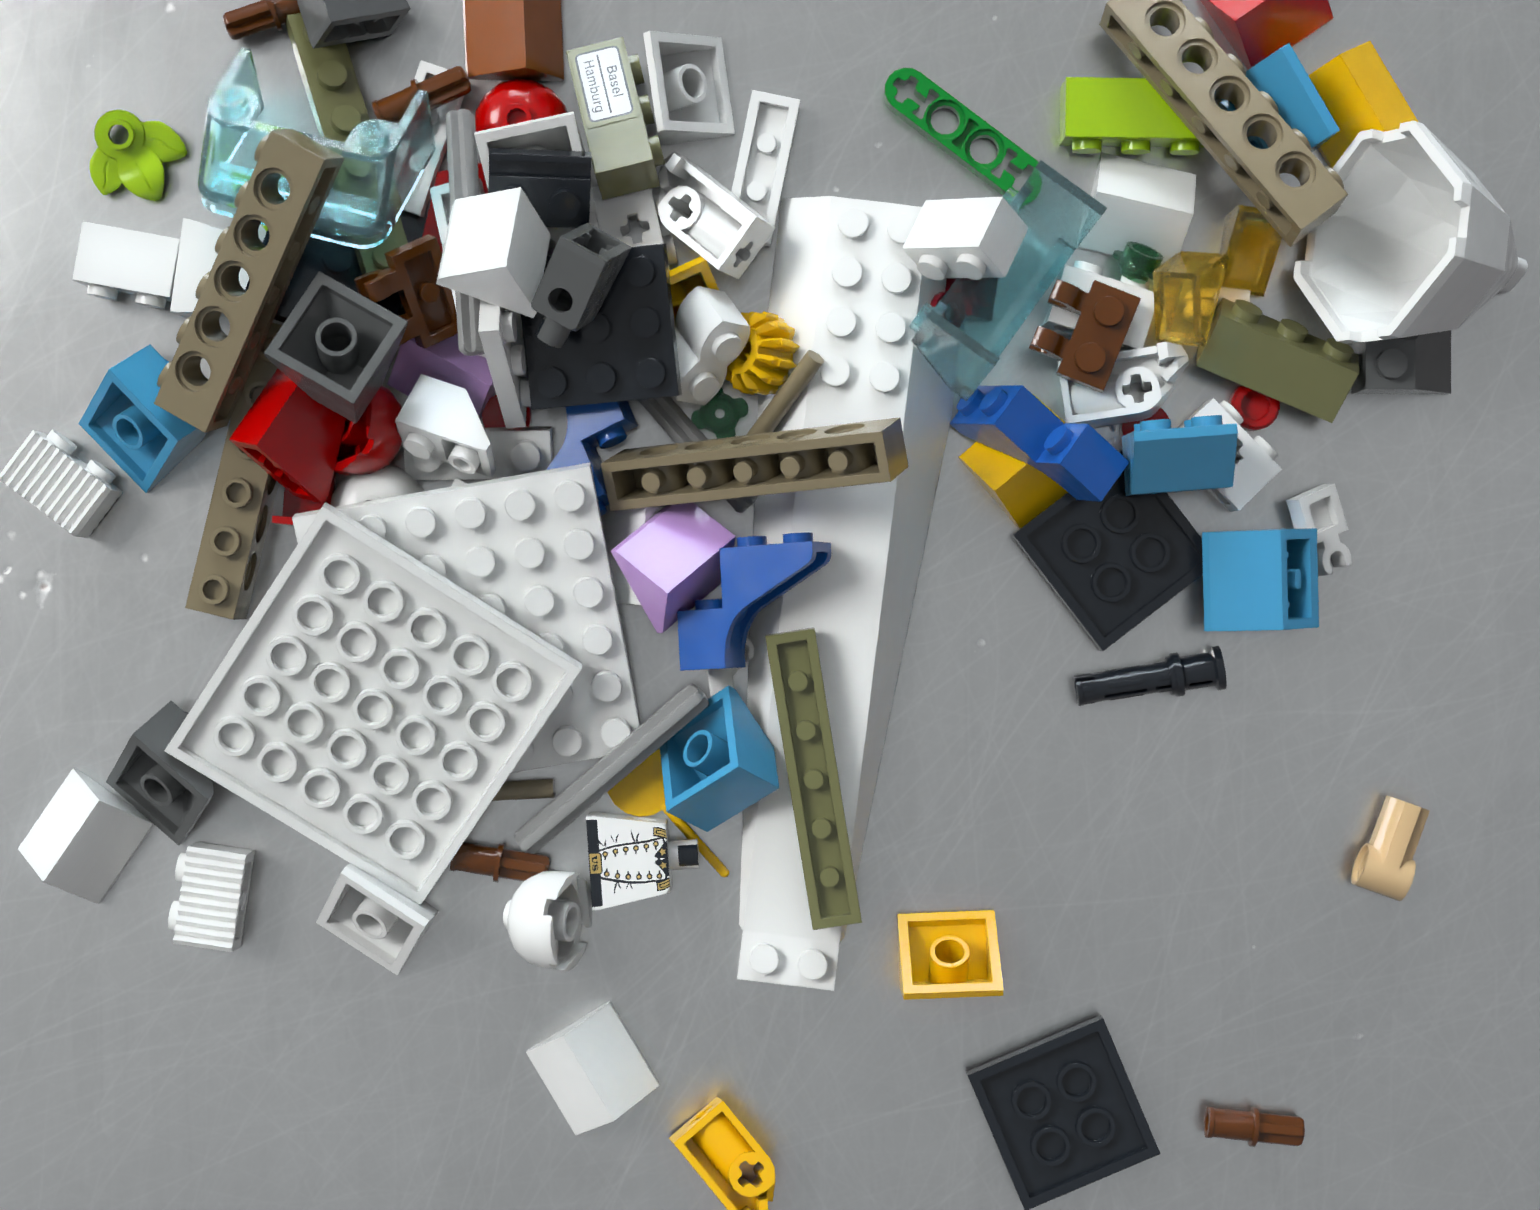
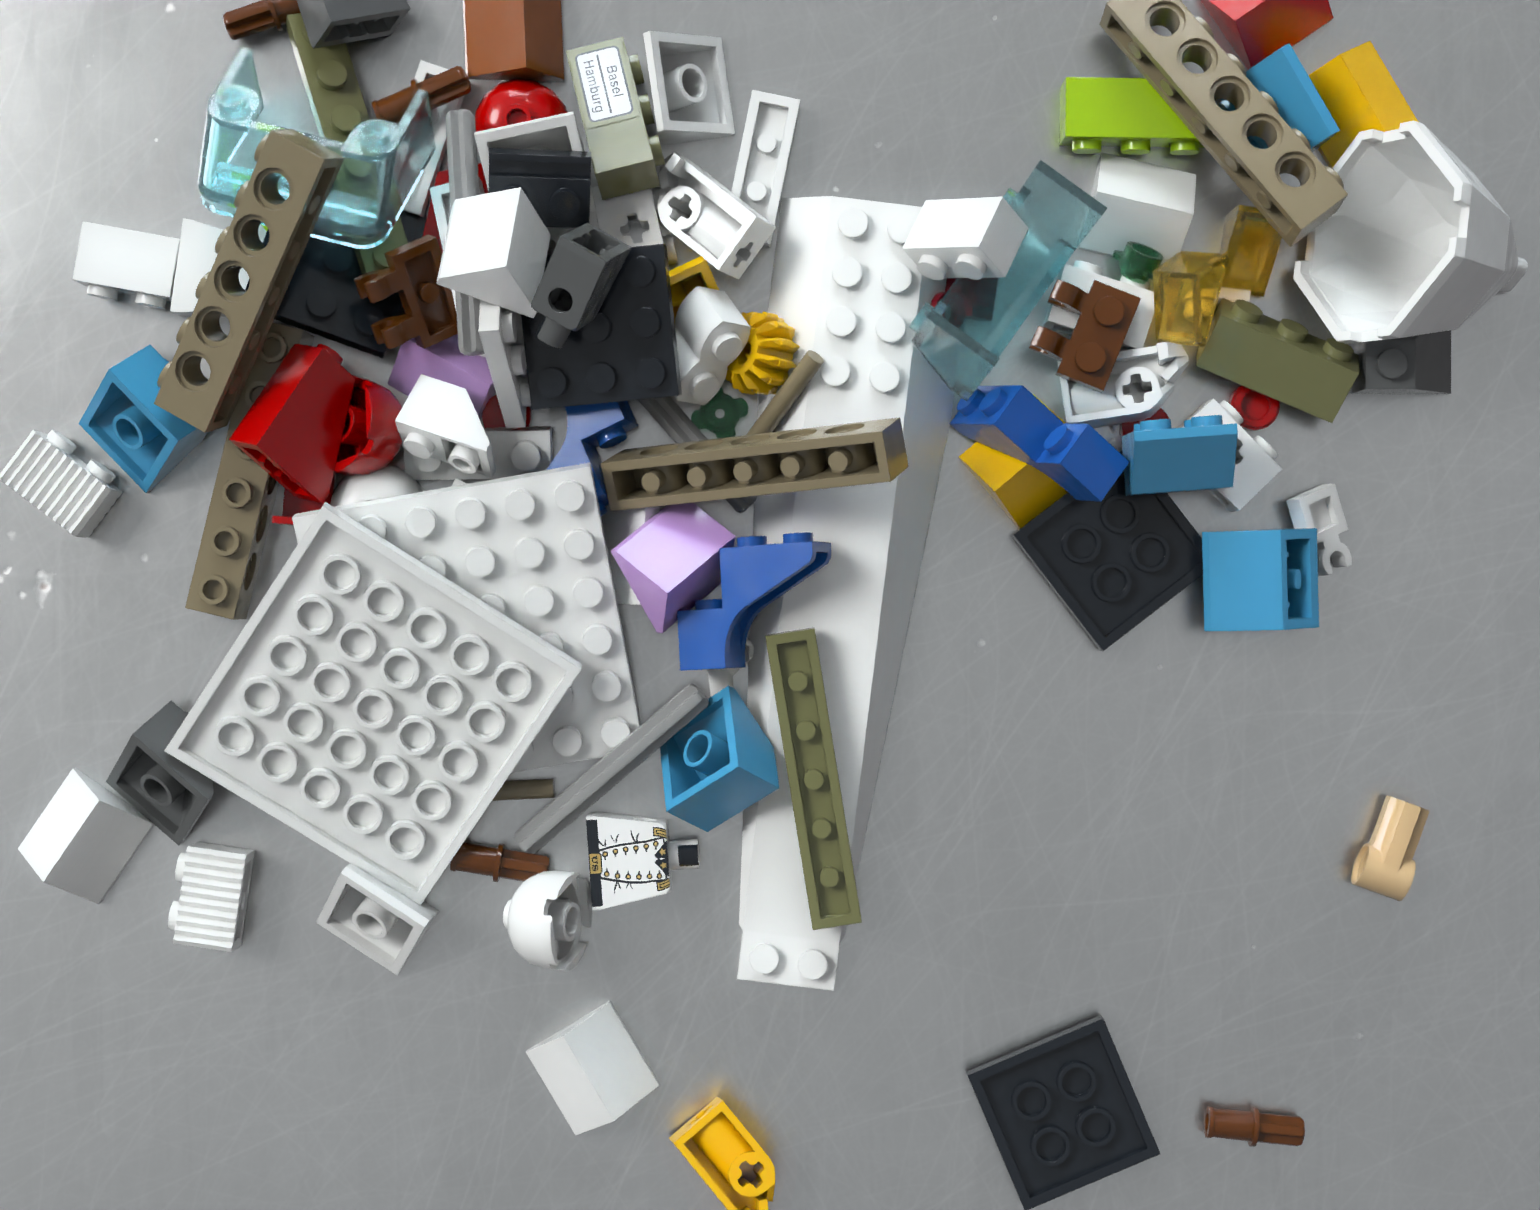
(138, 160): lime plate -> none
(337, 346): dark grey slope -> none
(643, 795): yellow piece -> none
(949, 955): yellow slope -> none
(969, 129): green beam -> none
(1173, 675): black pin -> none

